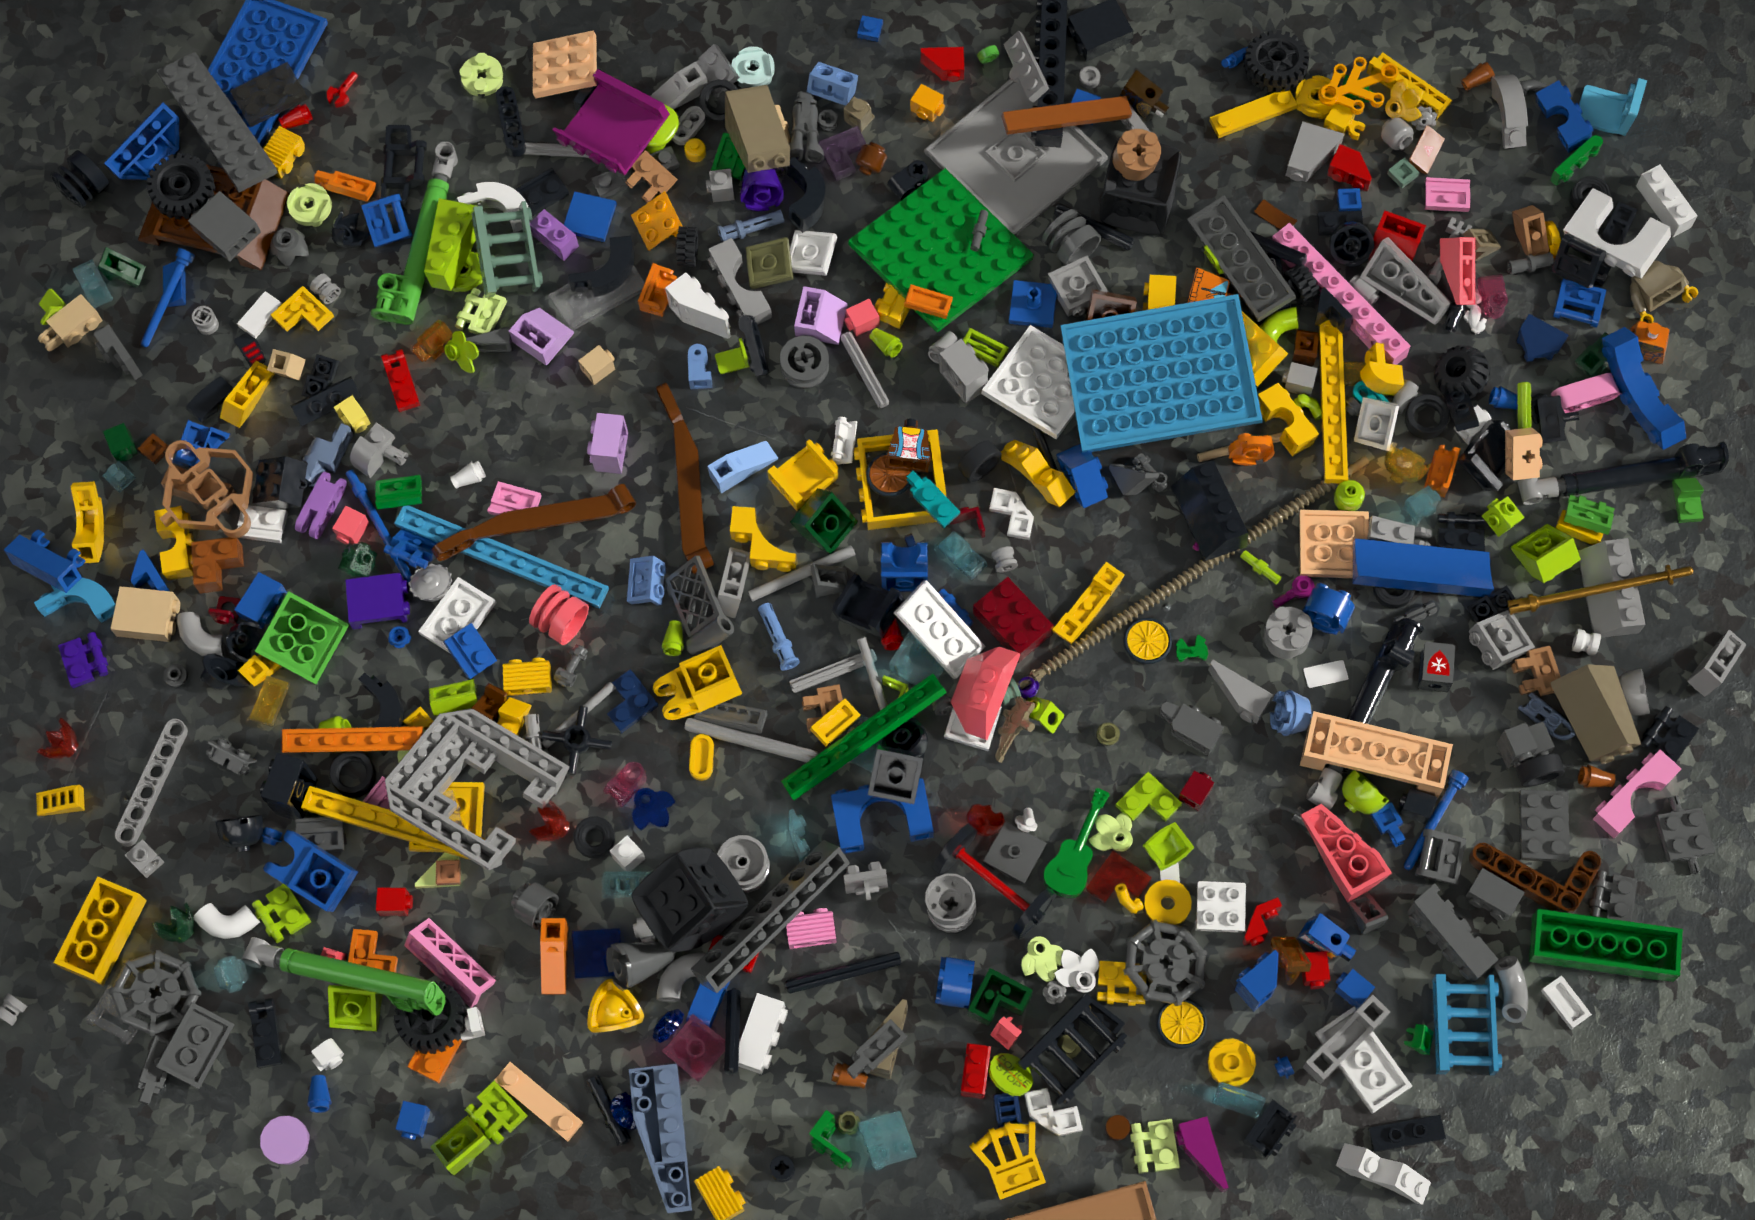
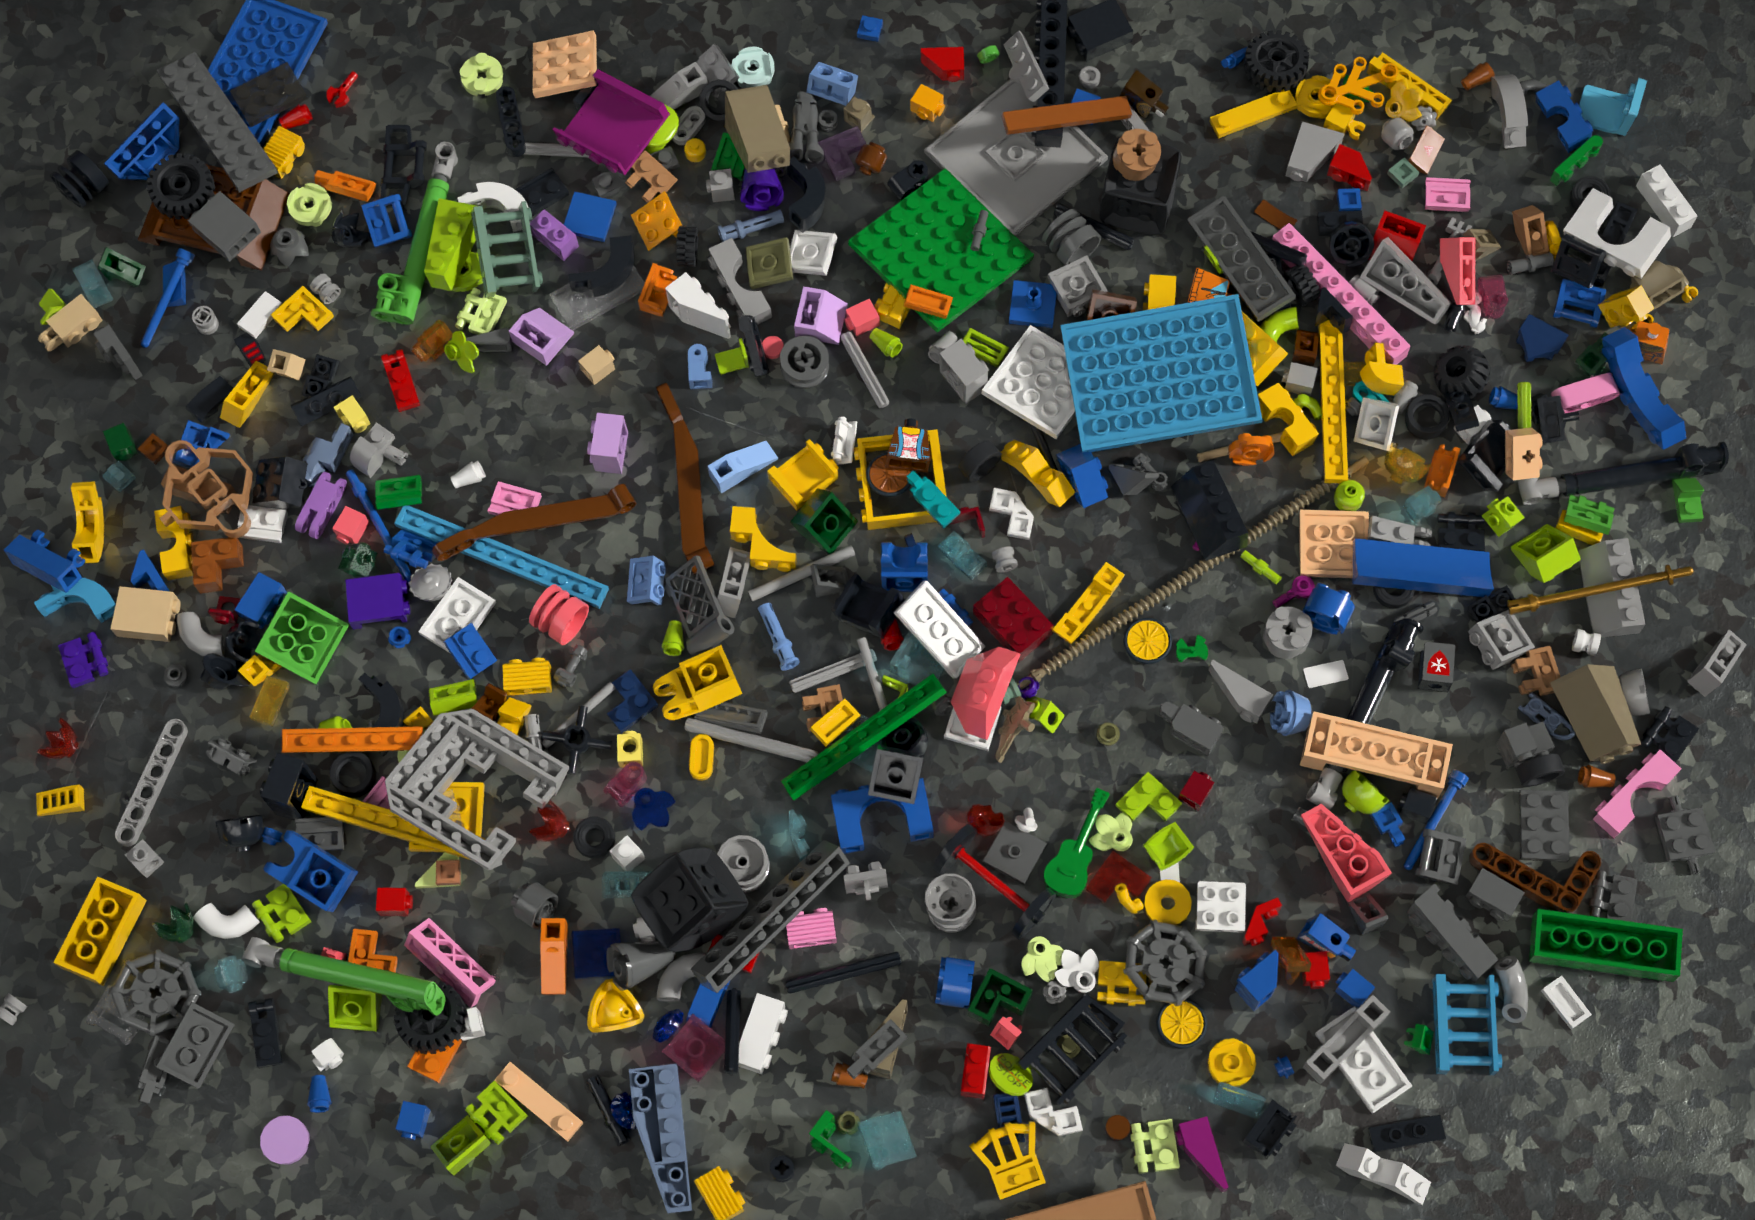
(625, 739): none -> light yellow brick
(772, 347): none -> coral tile
(1626, 307): none -> yellow brick

